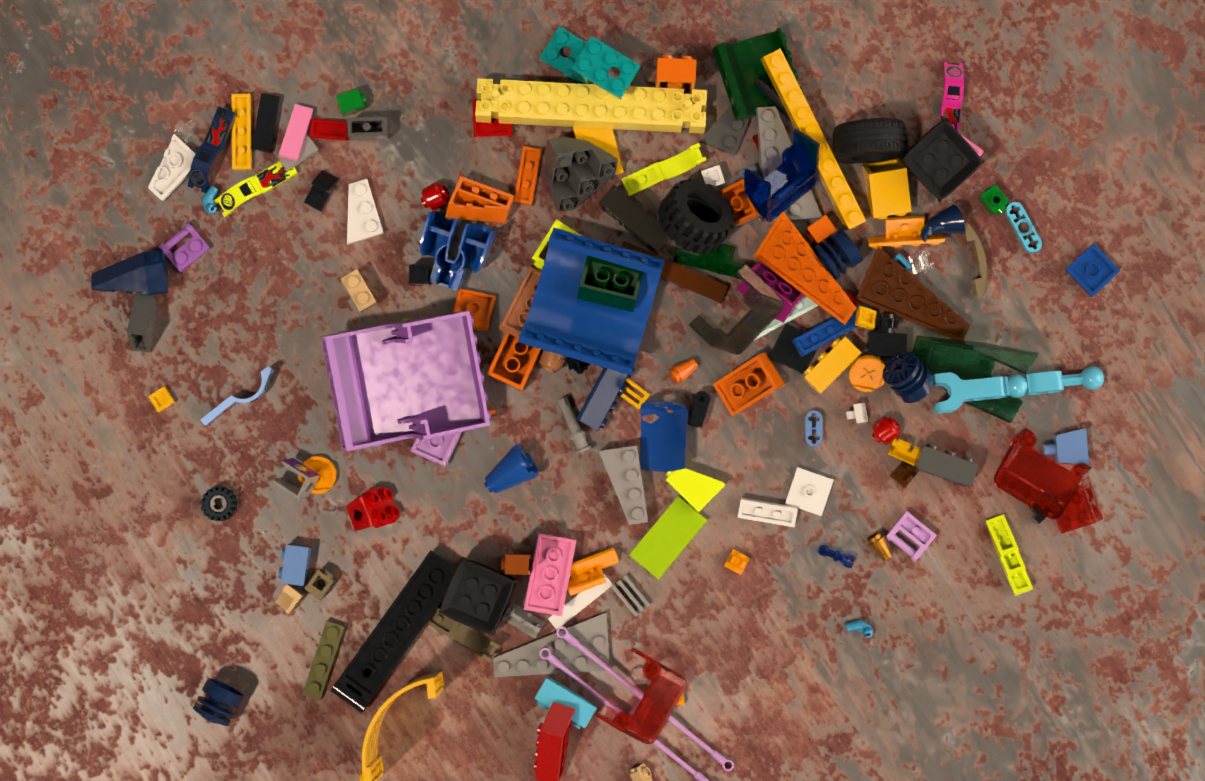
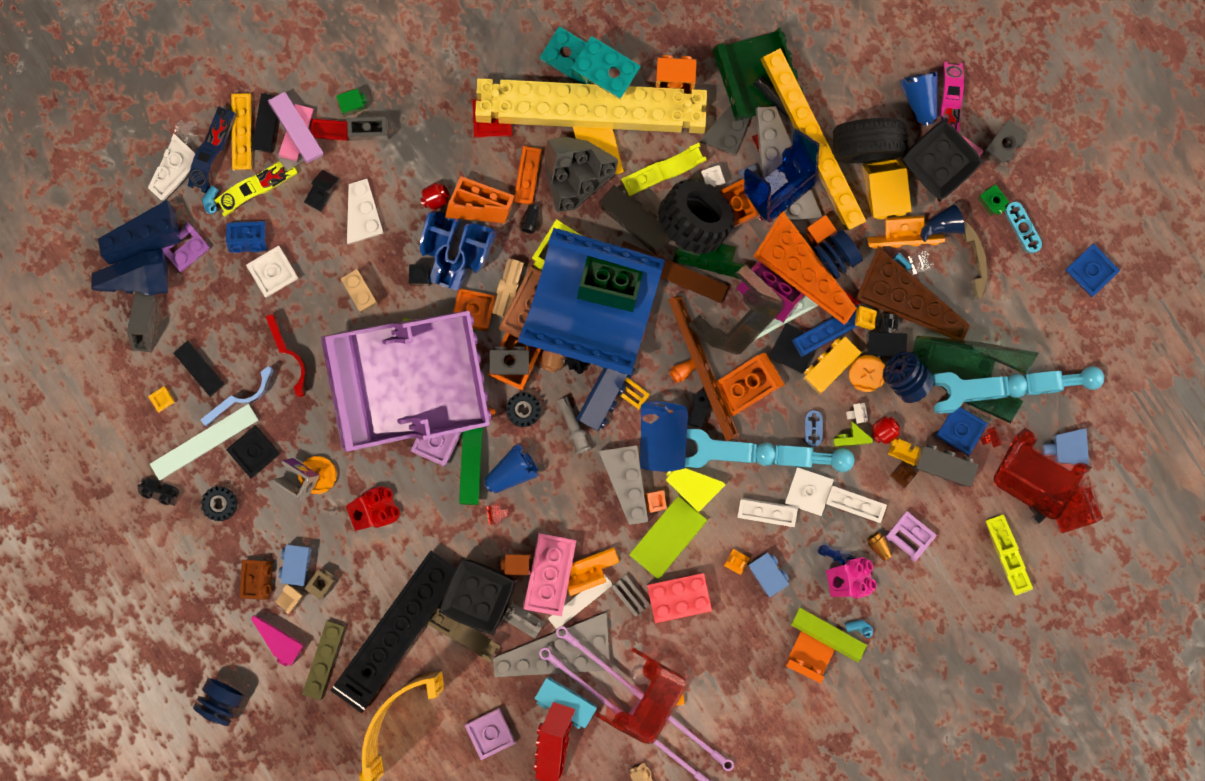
(144, 233): none -> dark blue wedge
(149, 489): none -> black hinge
(199, 368): none -> black tile
(204, 442): none -> light aqua tile
(246, 237): none -> blue bracket
(253, 451): none -> black tile
(256, 579): none -> dark orange bracket
(272, 271): none -> white plate
(281, 644): none -> dark pink slope
(283, 349): none -> red piece
(295, 127): none -> lavender tile
(470, 467): none -> green slope
(490, 734): none -> lavender plate
(496, 514): none -> clear red tile
(507, 287): none -> tan piece
(518, 418): none -> black bush
(521, 364): none -> dark grey brick
(530, 219): none -> black cone
(655, 501): none -> orange plate
(679, 597): none -> coral brick
(703, 368): none -> dark orange tile
(763, 453): none -> medium azure piece
(768, 574): none -> medium blue brick
(809, 657): none -> orange bracket
(828, 635): none -> lime tile
(856, 504): none -> white plate
(856, 579): none -> dark pink piece
(858, 437): none -> lime slope
(922, 96): none -> blue cone
(962, 430): none -> blue plate
(992, 437): none -> clear red tile
(1009, 132): none -> dark grey brick

